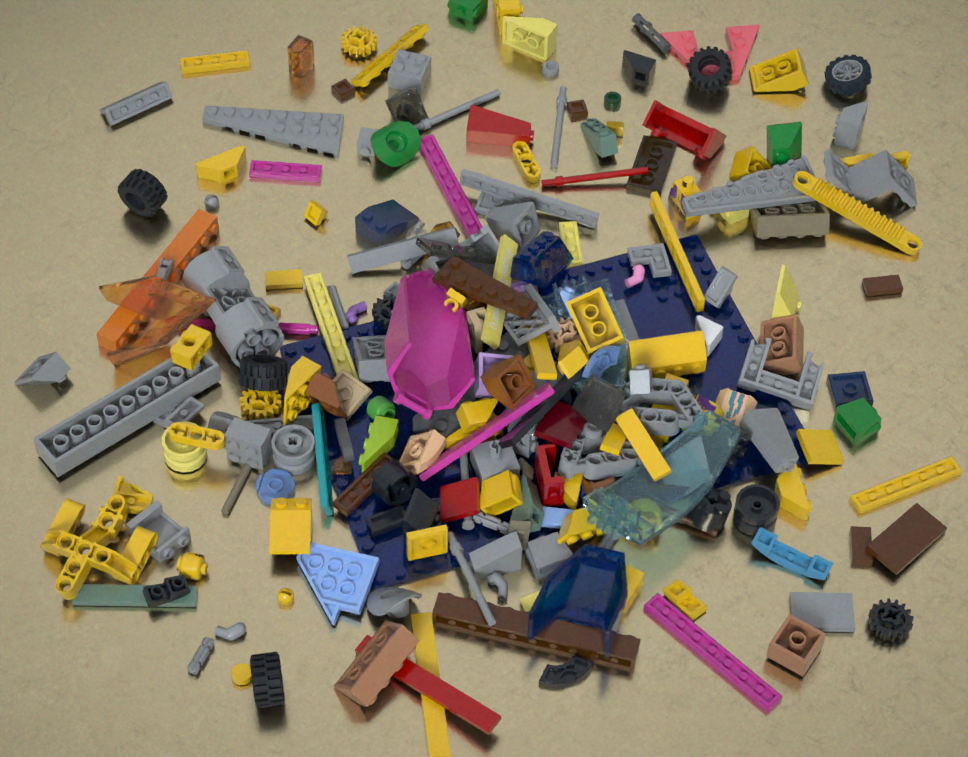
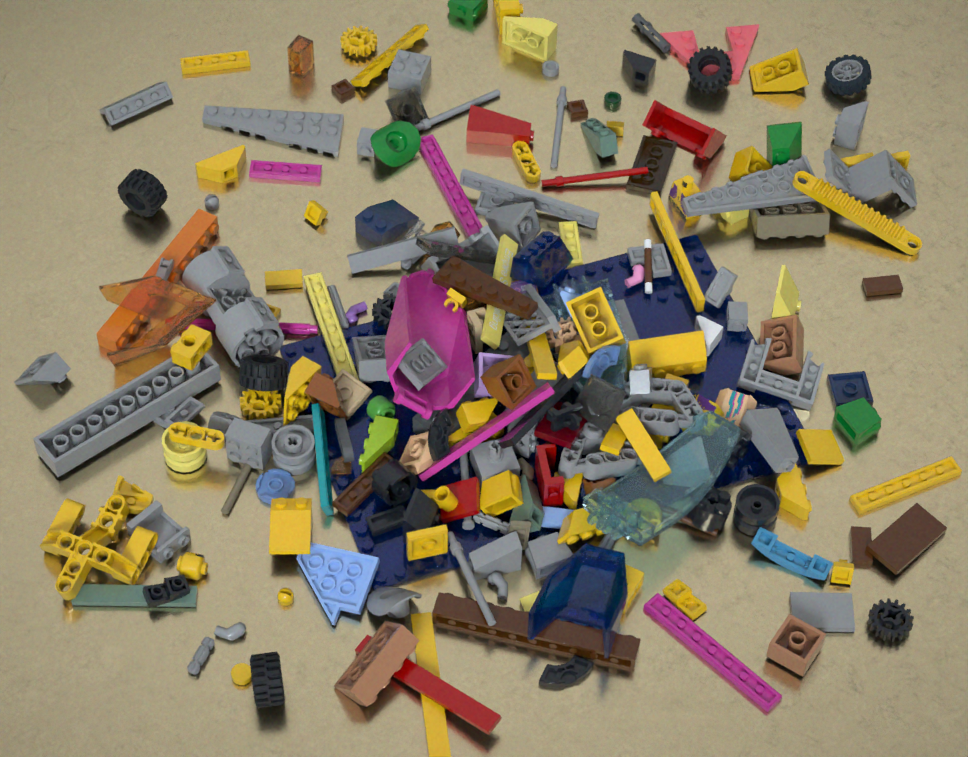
(421, 364): none -> light grey tile
(438, 435): none -> black tile
(443, 498): none -> yellow piece
(567, 416): none -> black hips
(648, 265): none -> reddish brown bar
(737, 316): none -> light grey brick
(842, 572): none -> yellow tile

